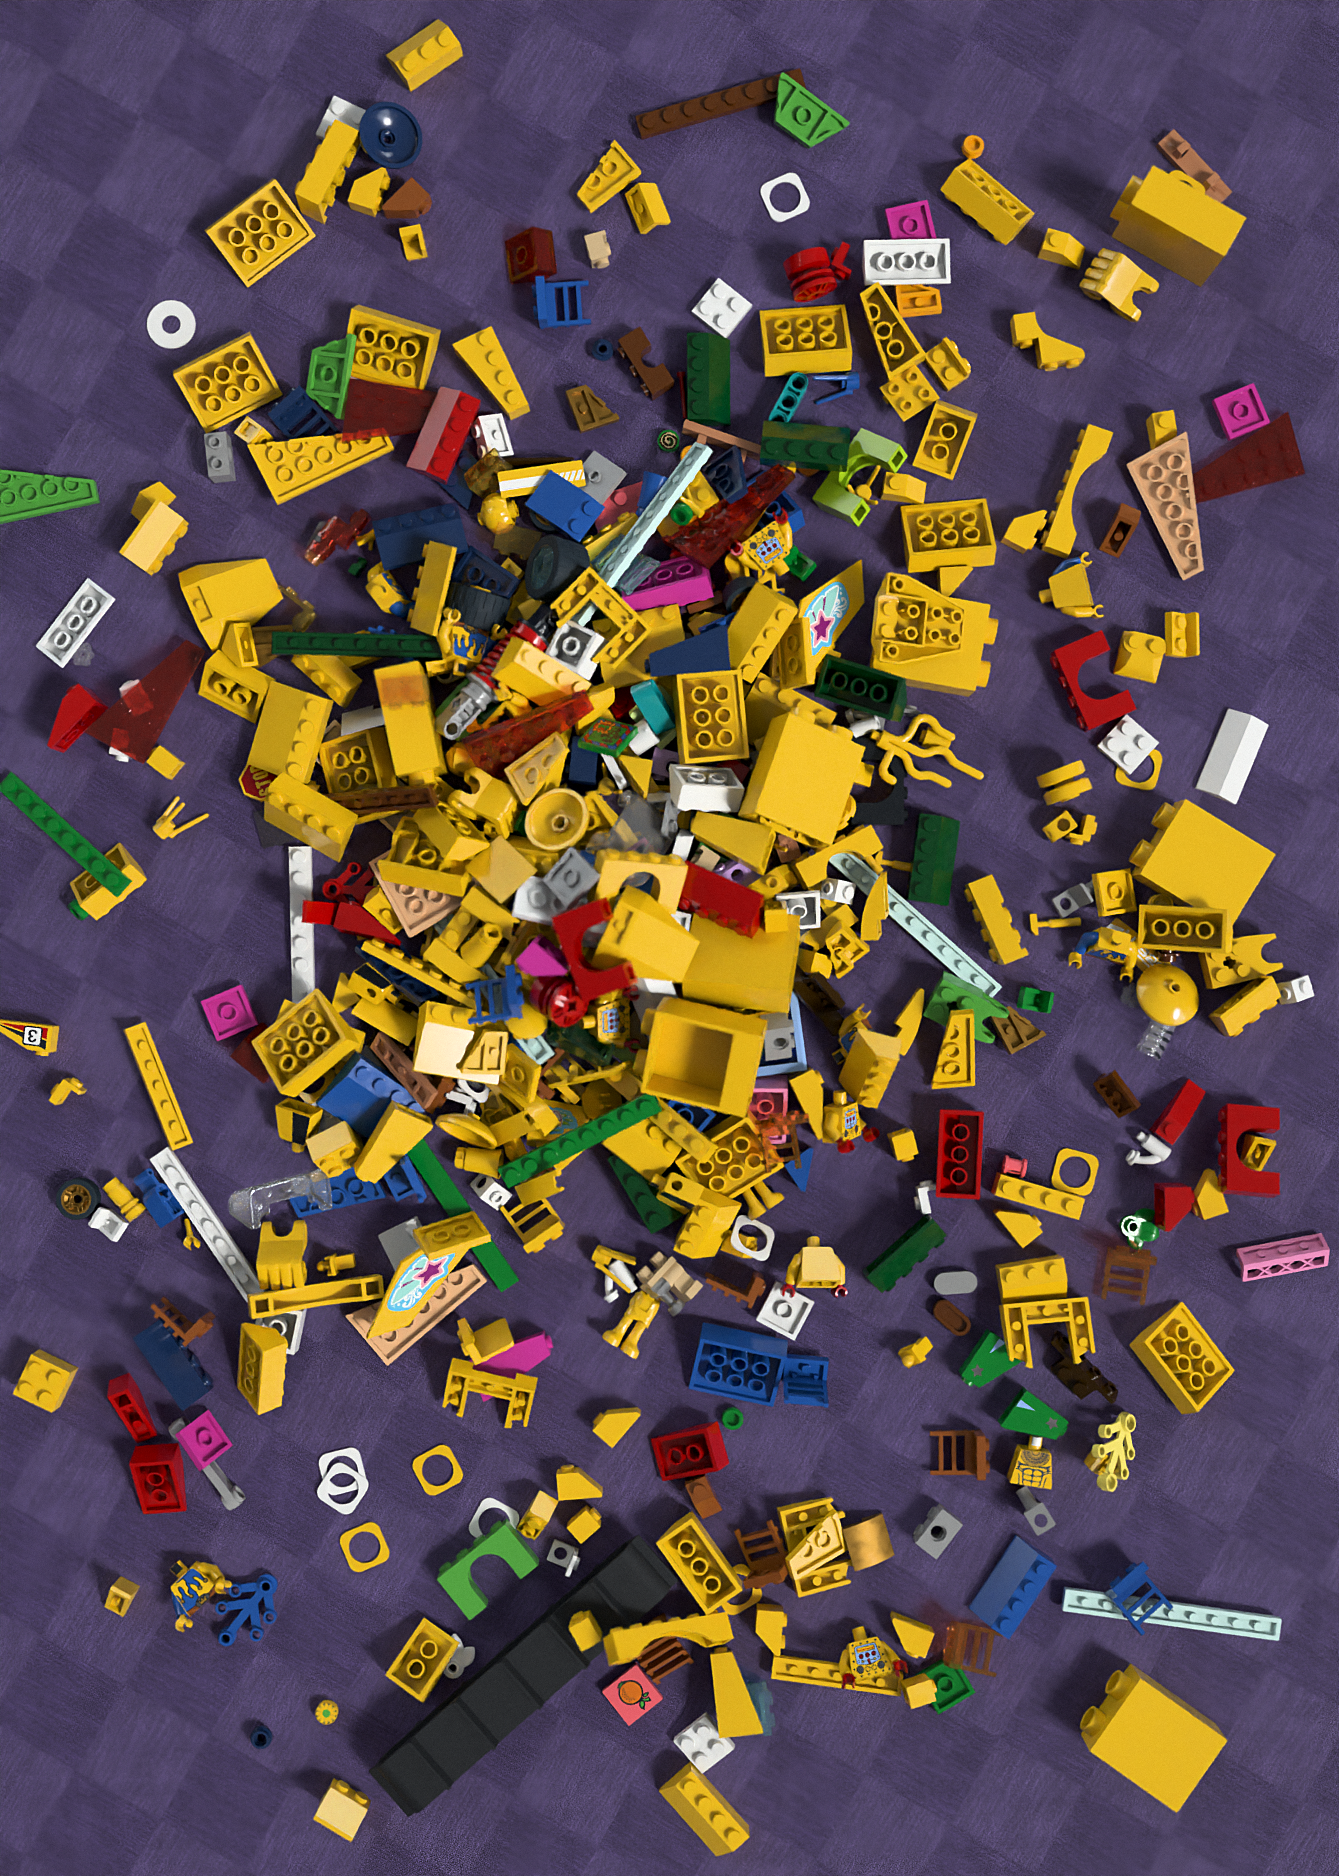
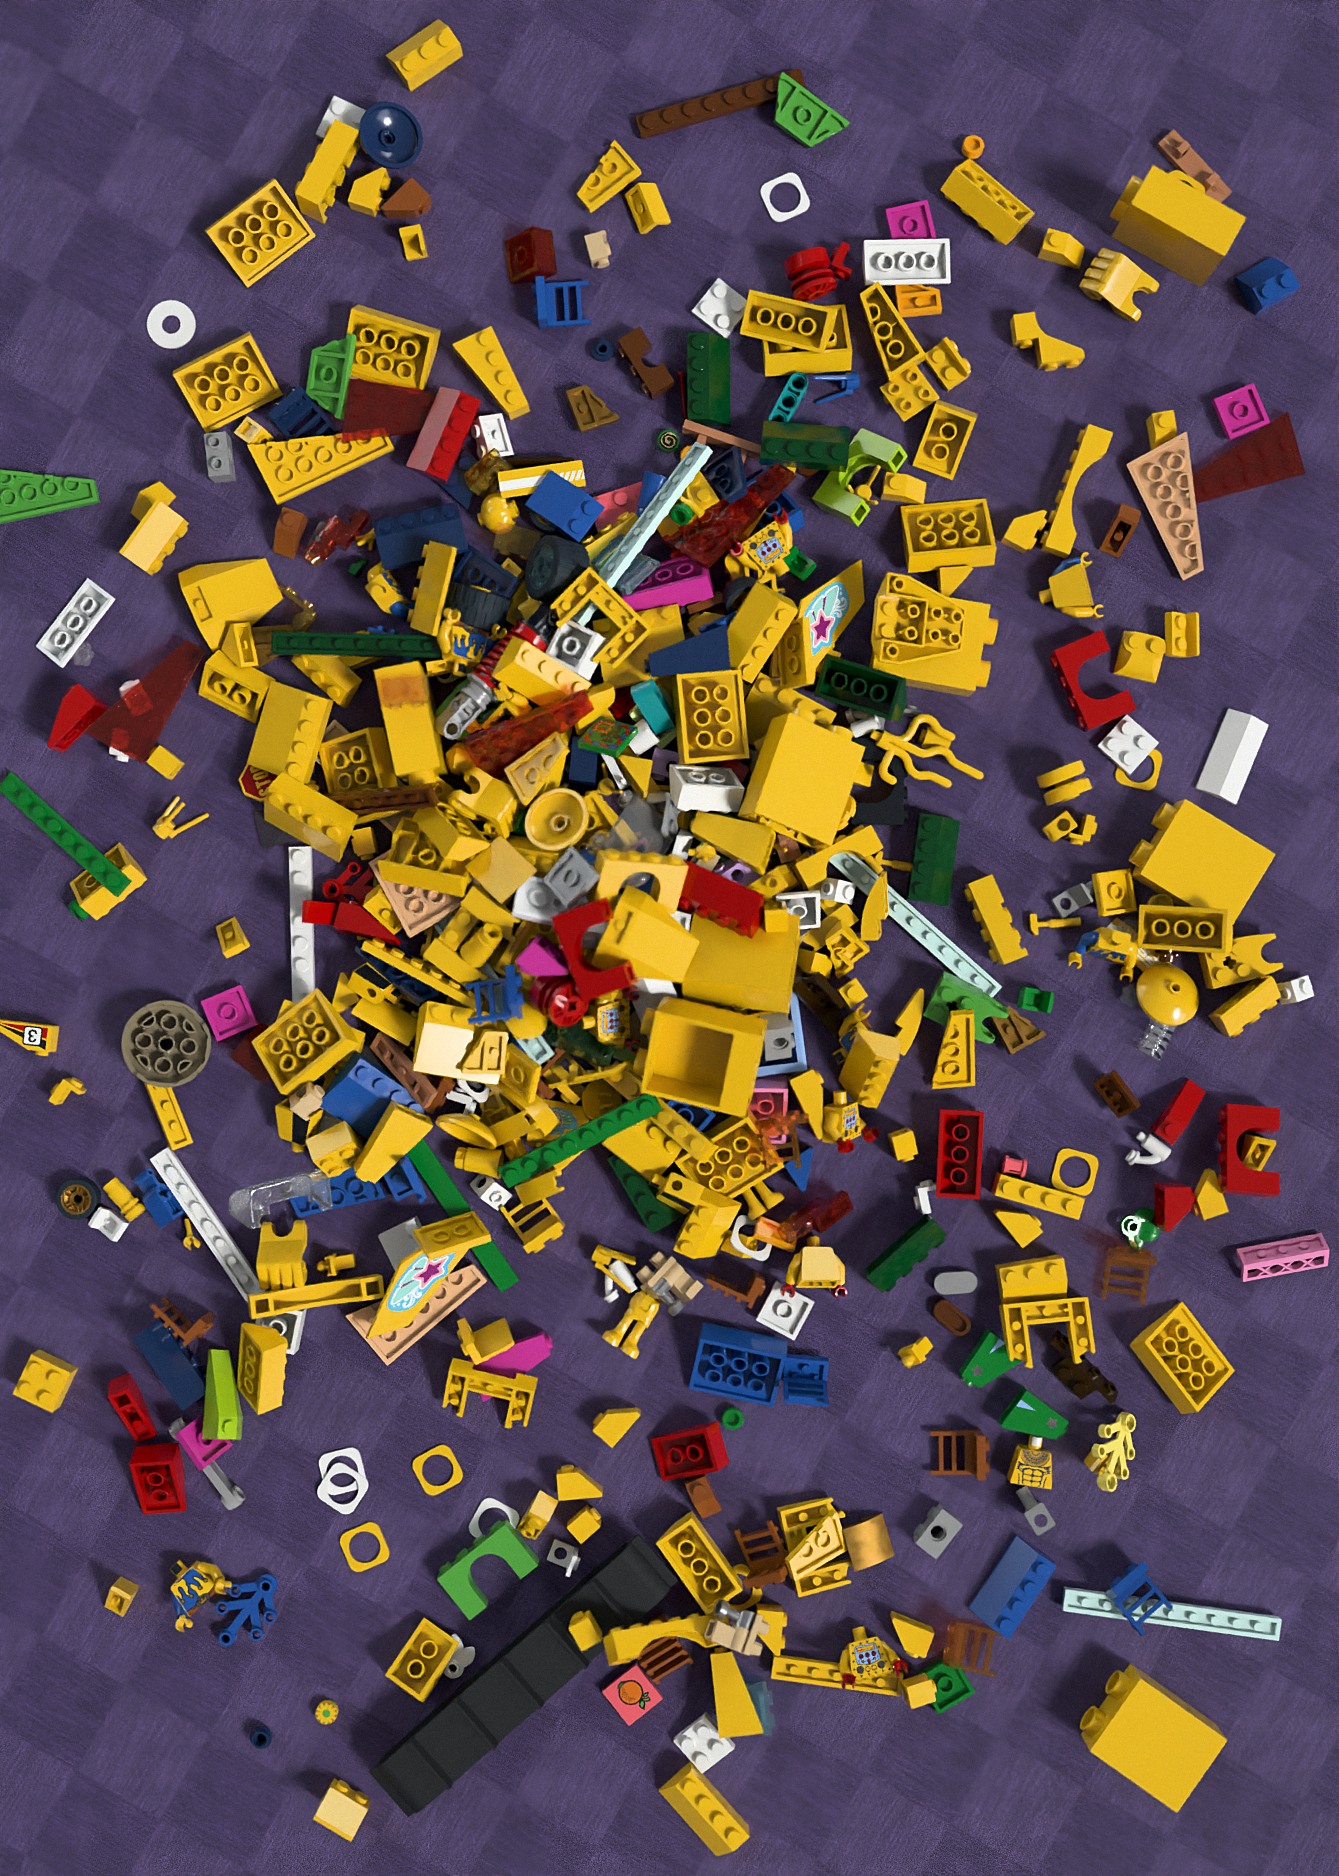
(172, 1022): none -> dark tan brick
(222, 1404): none -> lime wedge
(231, 937): none -> yellow slope
(289, 532): none -> dark orange slope
(306, 1099): none -> tan brick
(361, 720): white sticker -> none
(364, 843): none -> yellow window
(601, 477): light grey plate -> none
(703, 852): none -> yellow piece
(743, 1630): none -> tan hips
(767, 1232): none -> light orange tile
(788, 321): none -> yellow slope
(815, 1215): none -> clear red plate
(852, 993): none -> yellow brick
(1132, 925): none -> clear plant
(1267, 284): none -> blue slope

